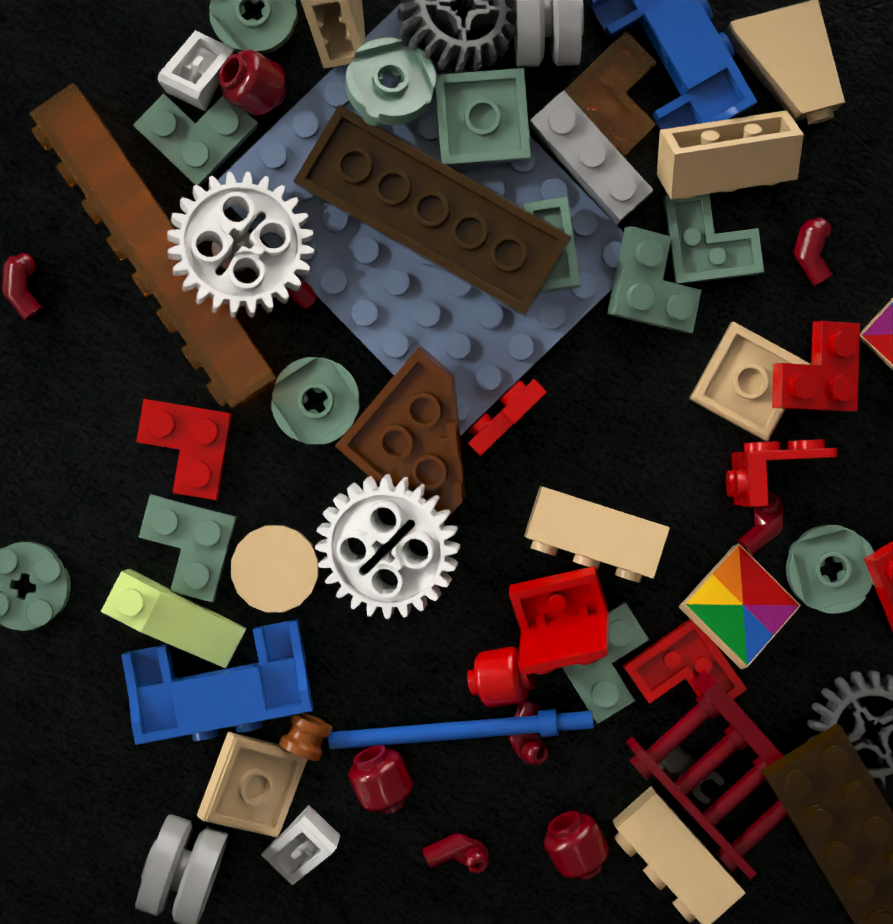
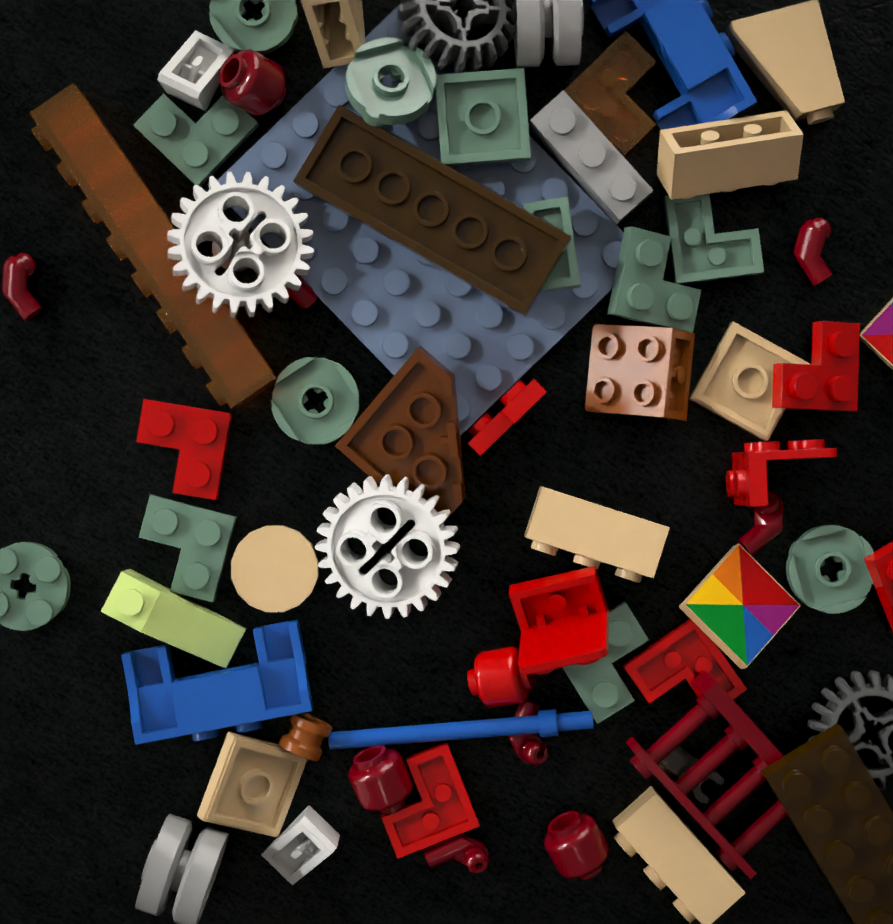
(443, 806): none -> red plate
(640, 371): none -> bracket

